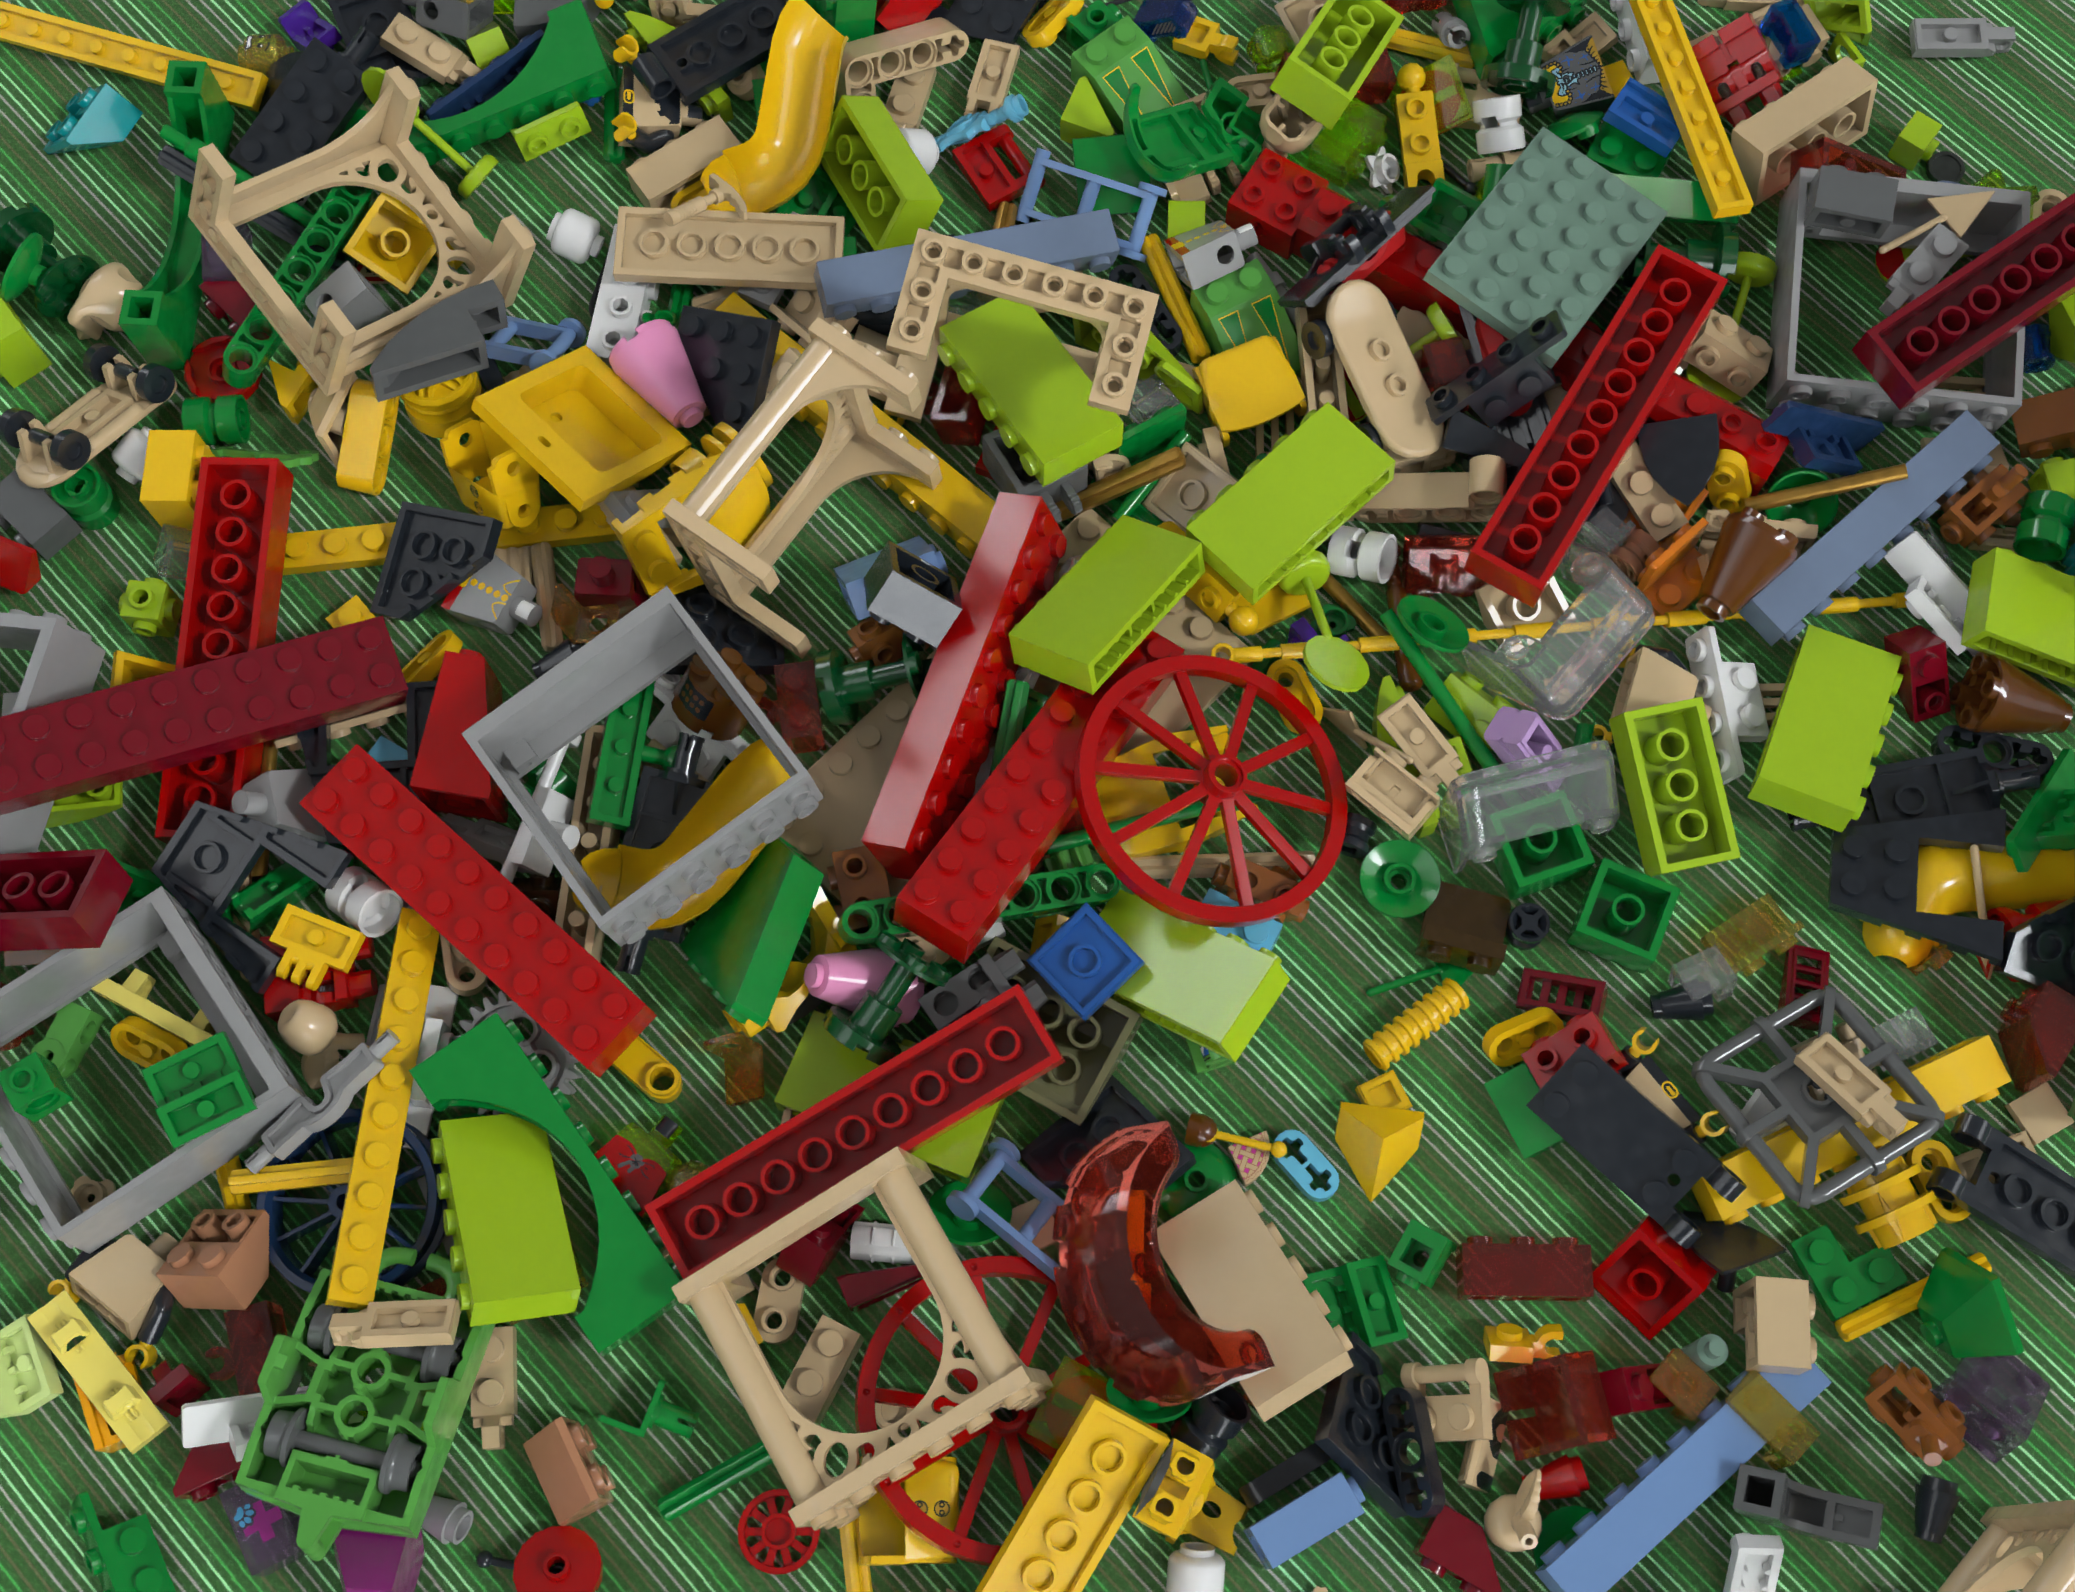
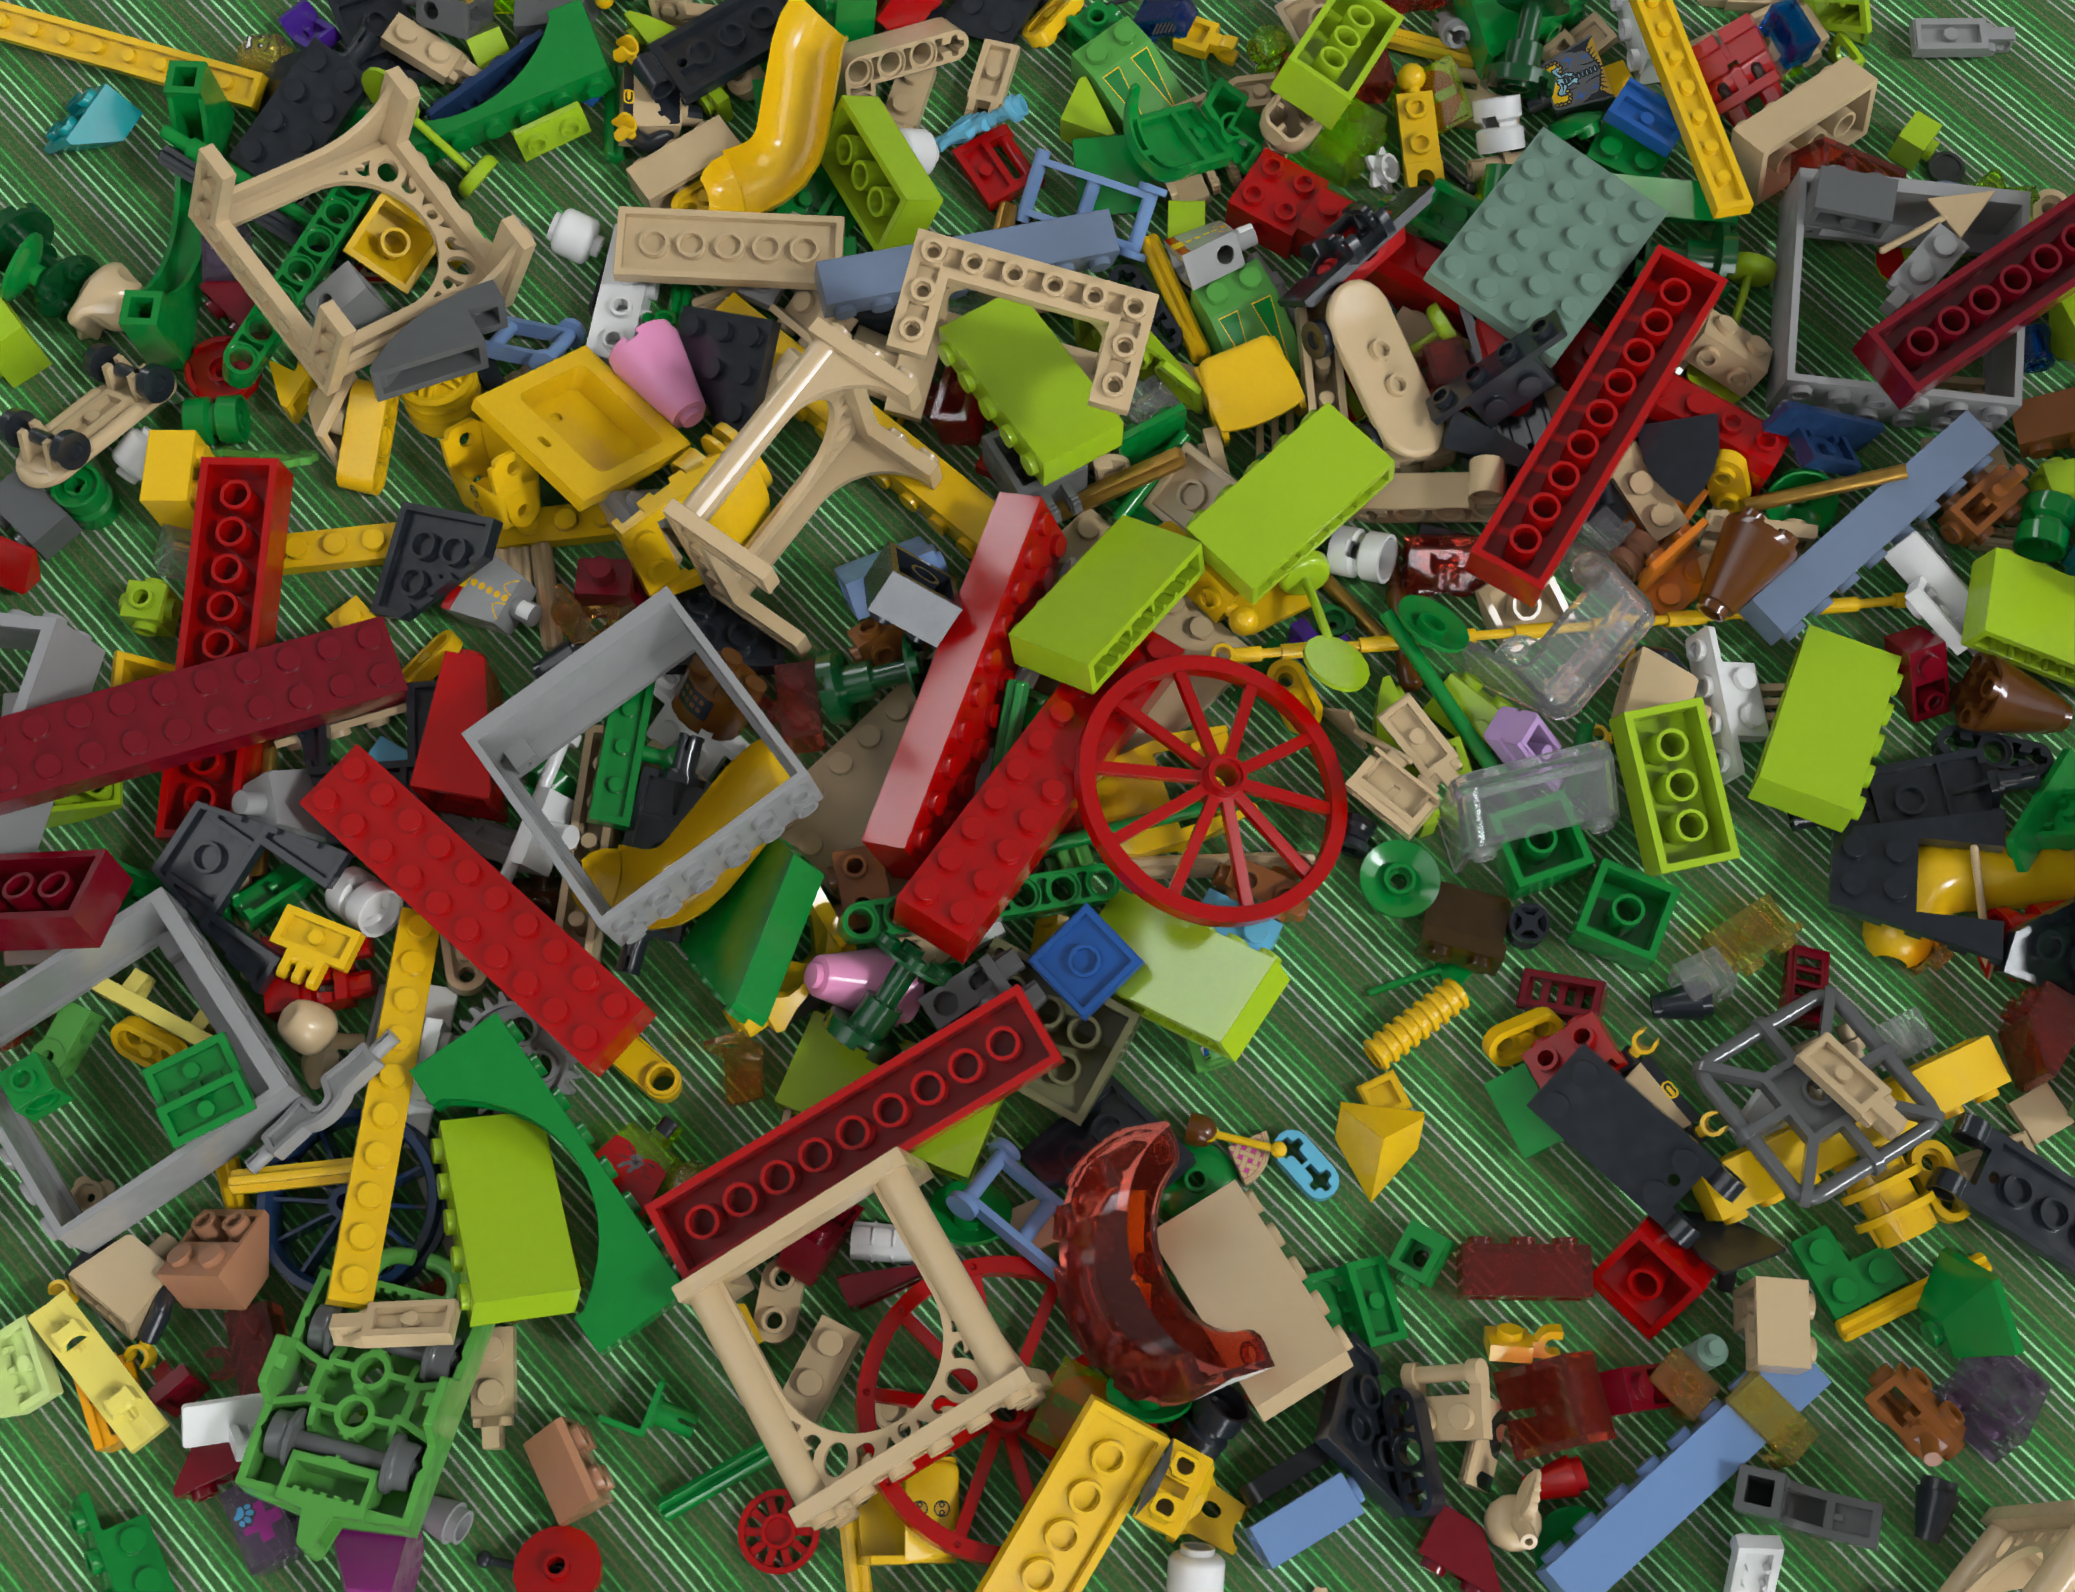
(720, 192): tan piece -> none

